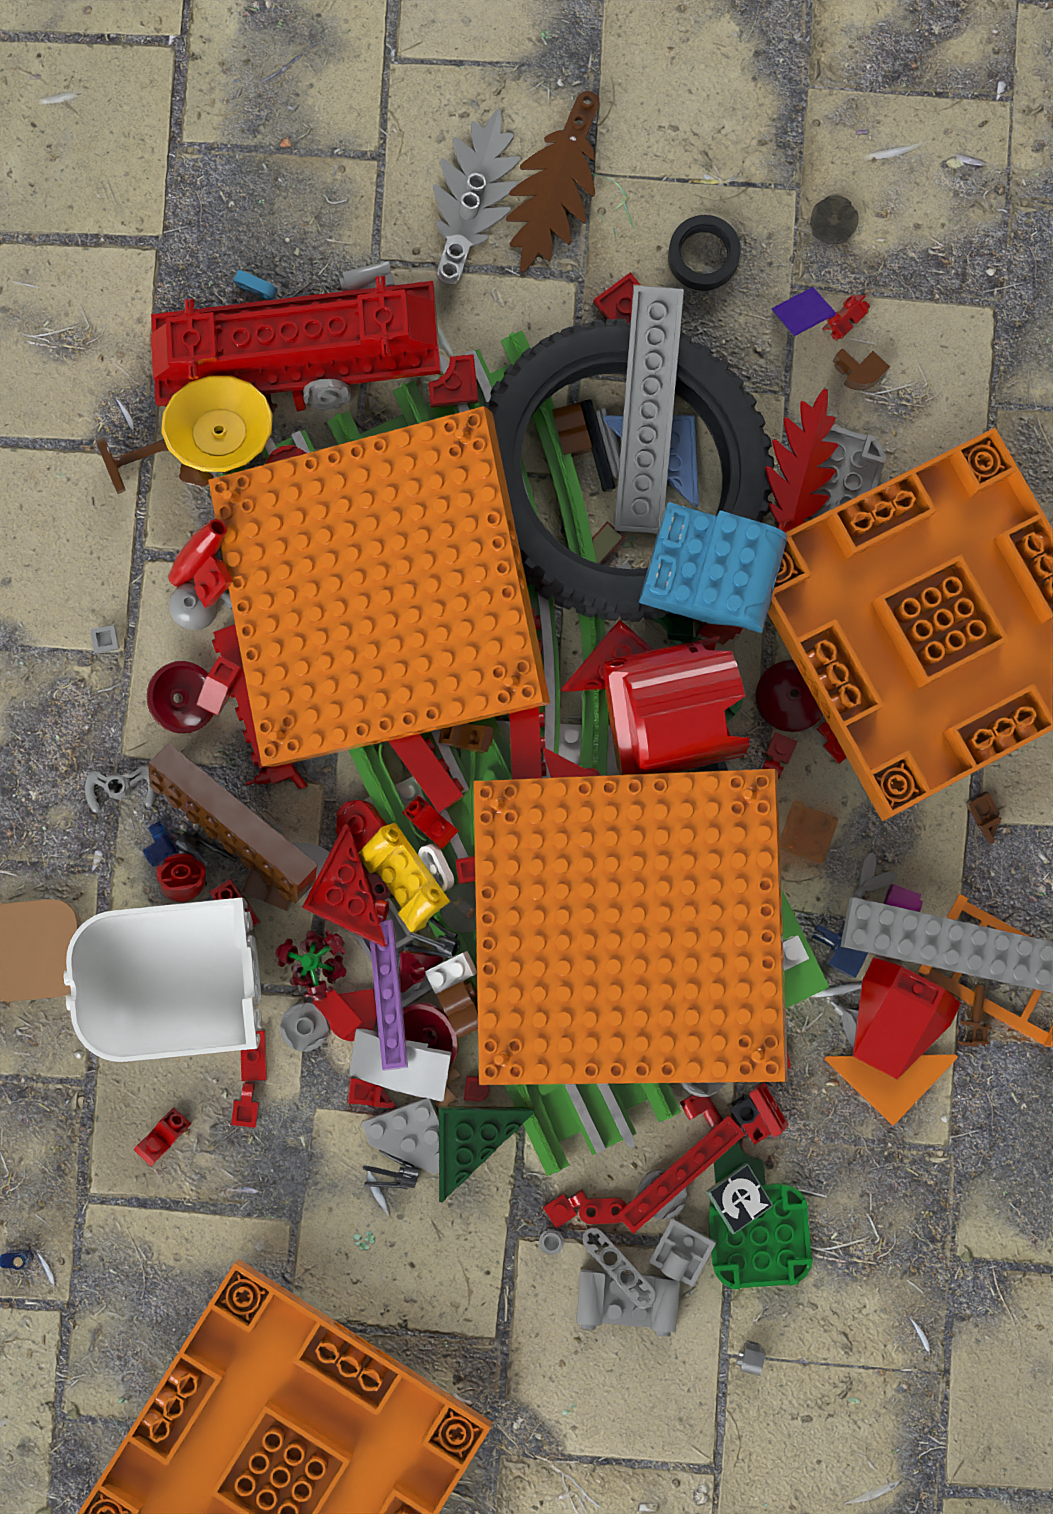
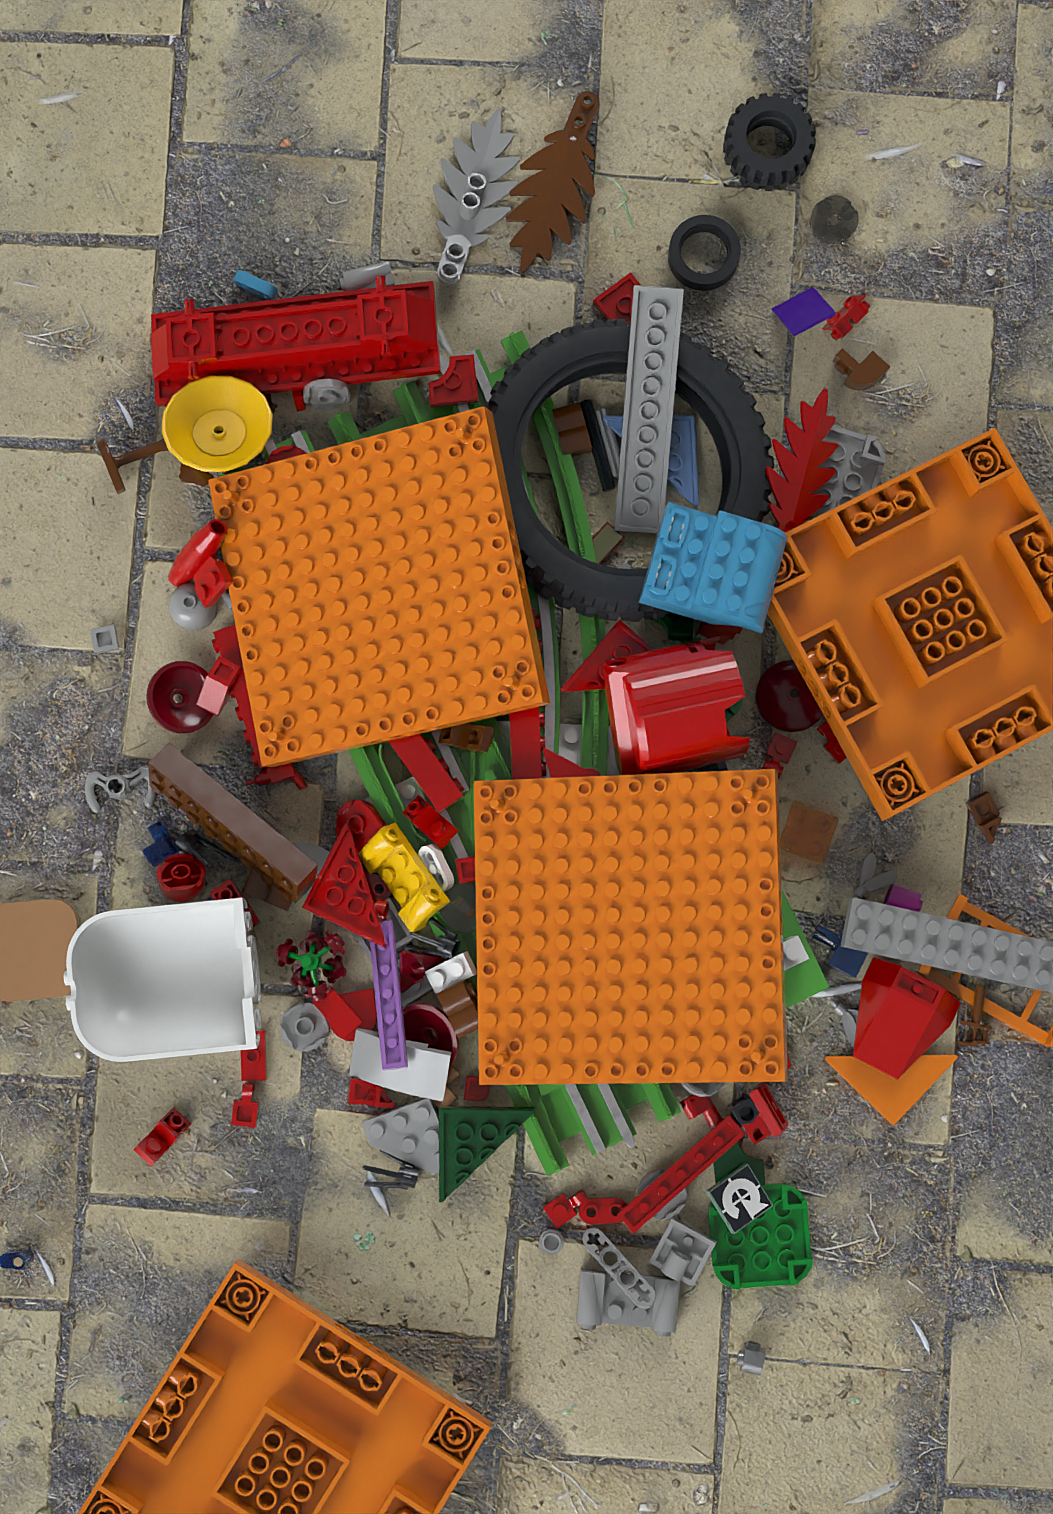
(776, 113): none -> black tyre

